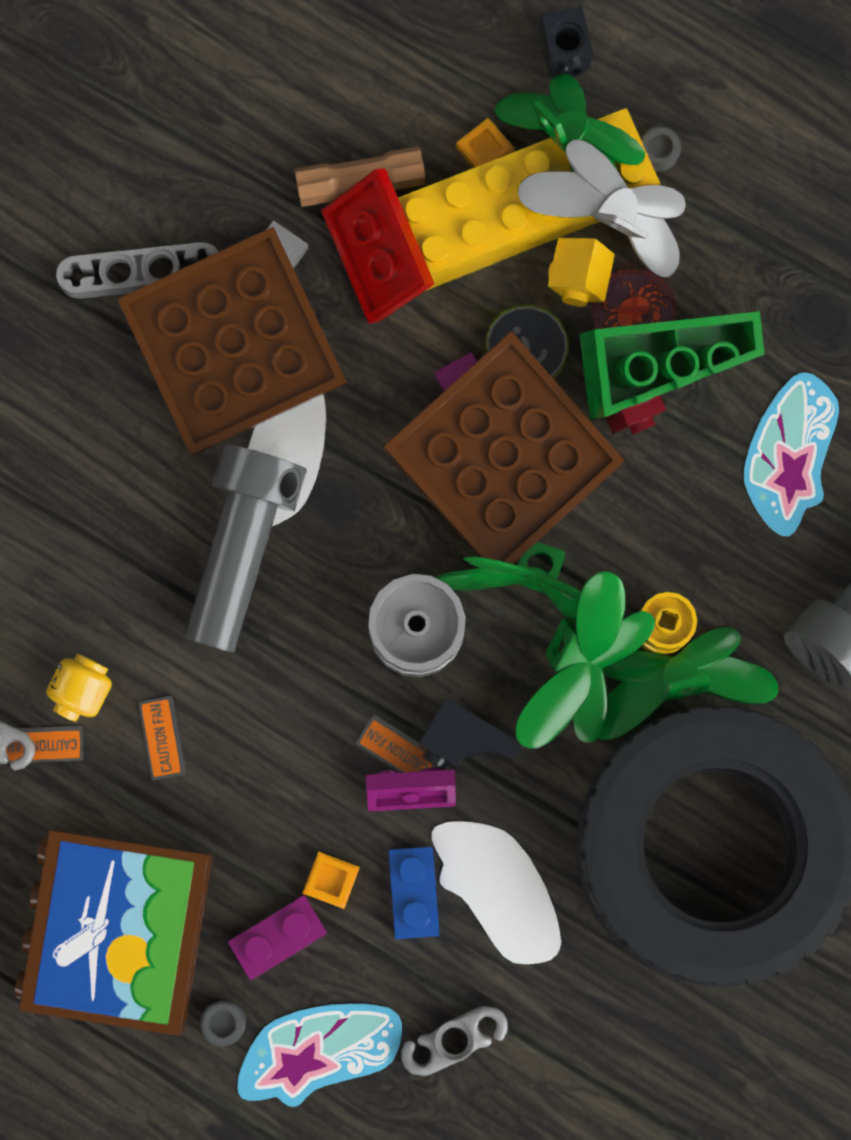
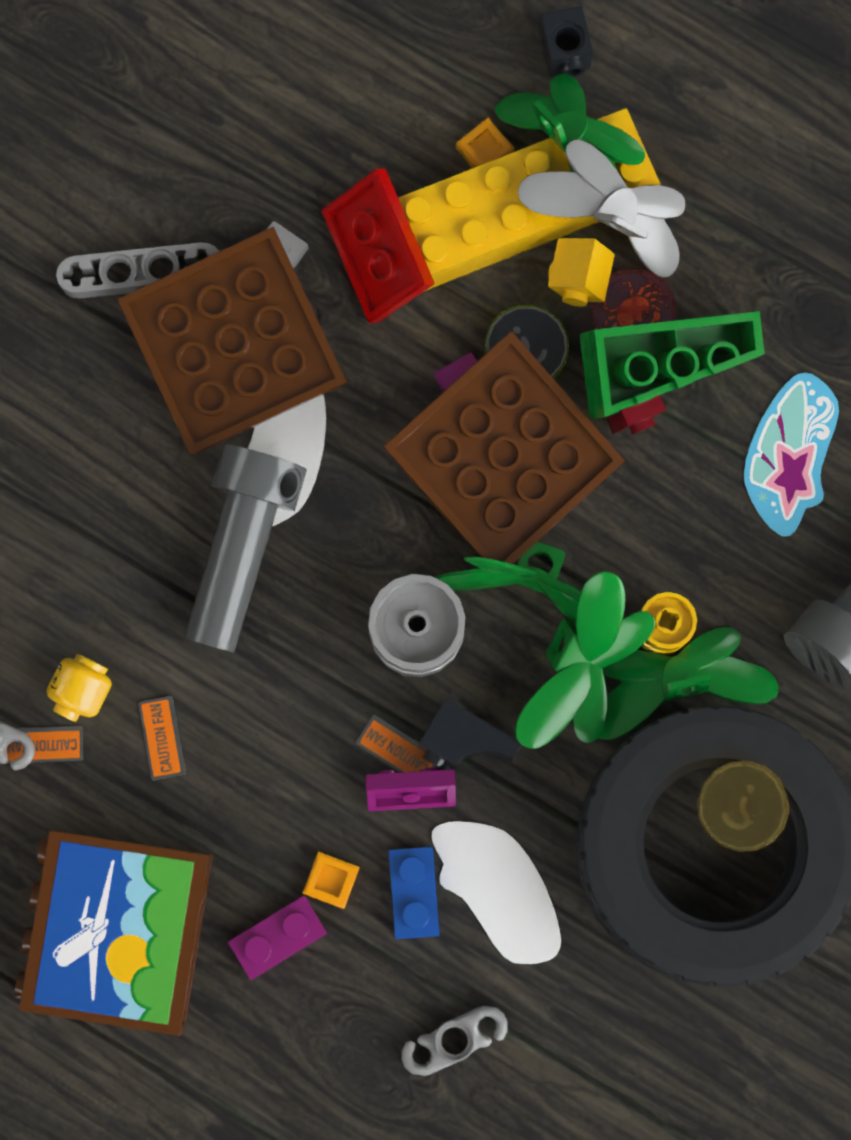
(223, 1023): dark grey tile -> none
(318, 1050): sticker -> none
(327, 182): medium nougat axle -> none
(661, 147): dark grey tile -> none
(743, 806): none -> clear yellow tile

